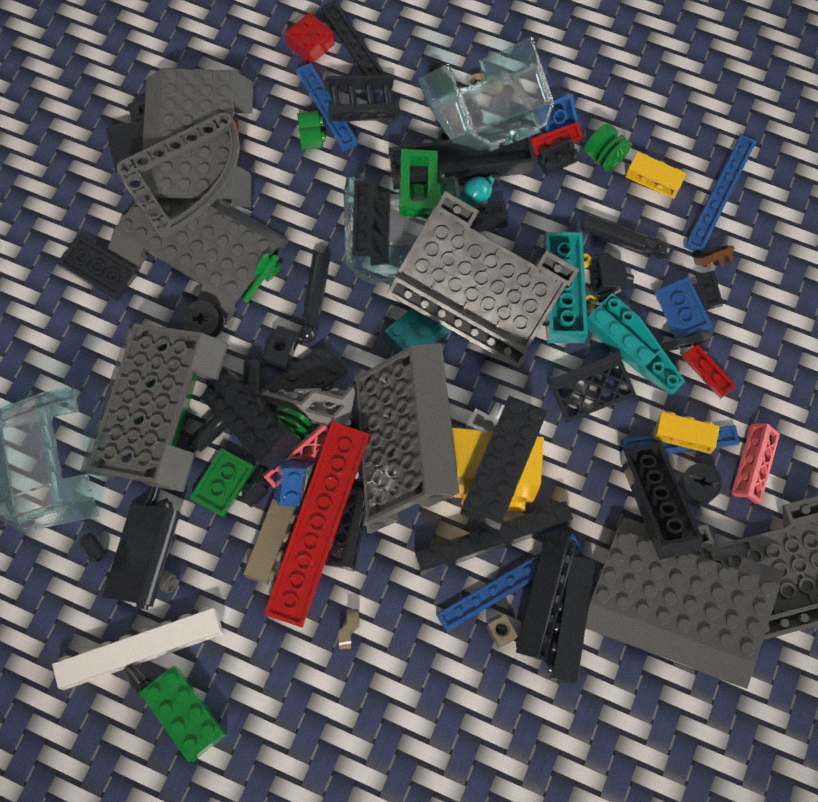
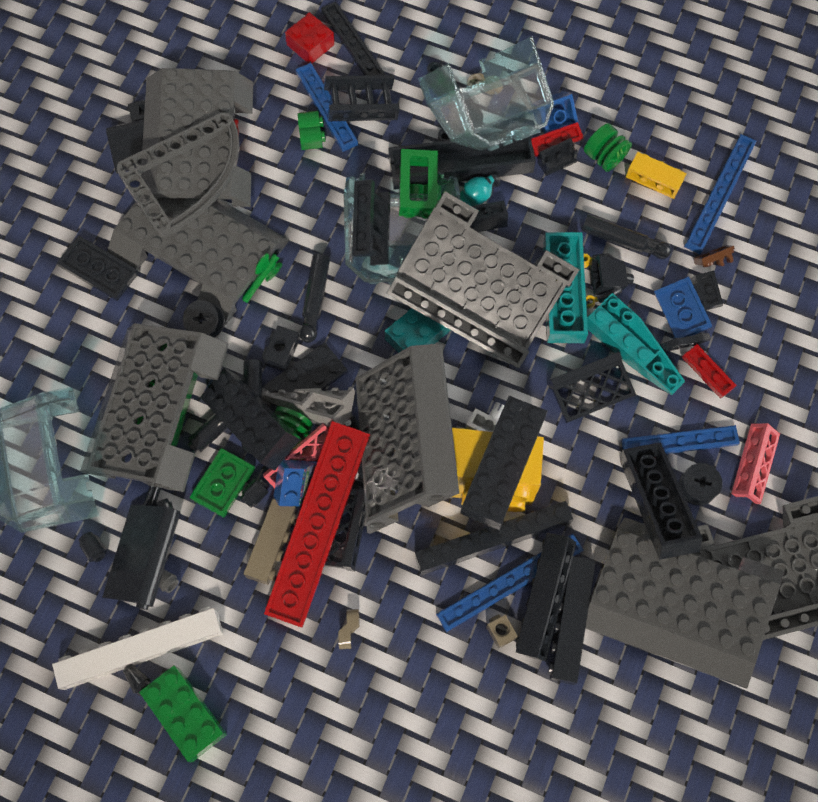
(686, 432): yellow brick -> none

